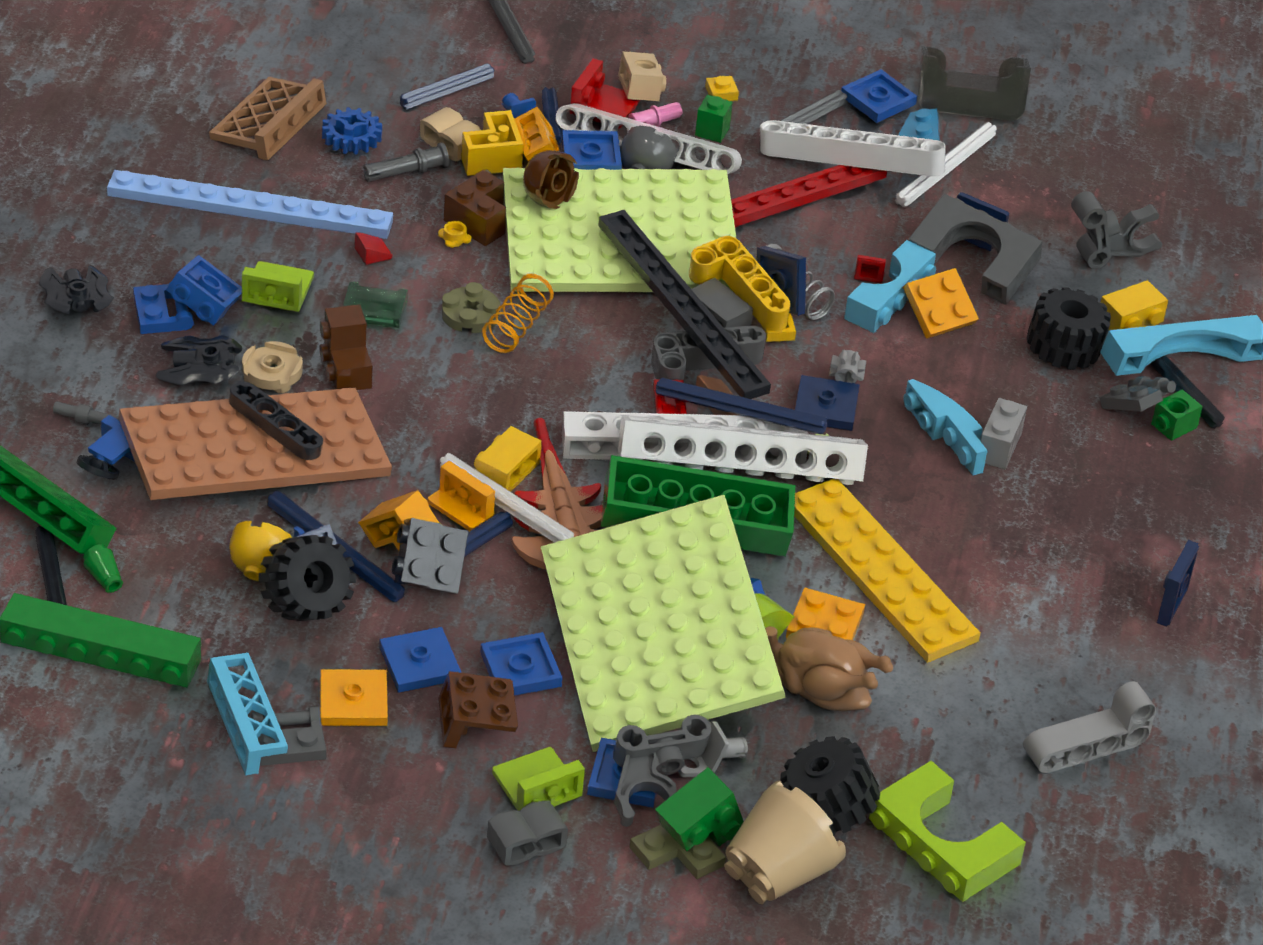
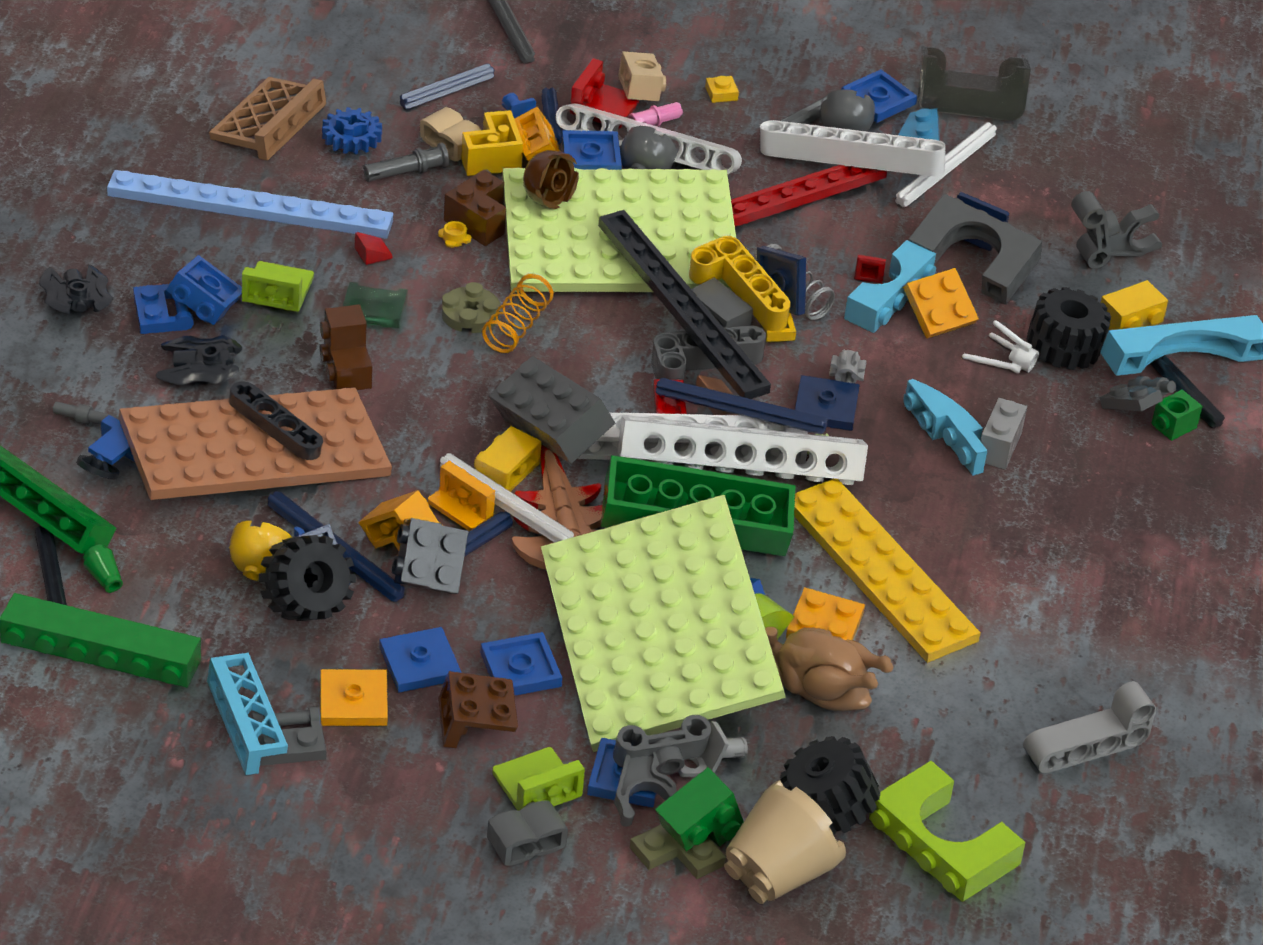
(257, 367): tan plate -> none
(552, 409): none -> dark grey brick
(713, 118): green brick -> none
(847, 111): none -> dark grey cylinder
(1021, 354): none -> white plant
(1177, 583): dark blue plate -> none

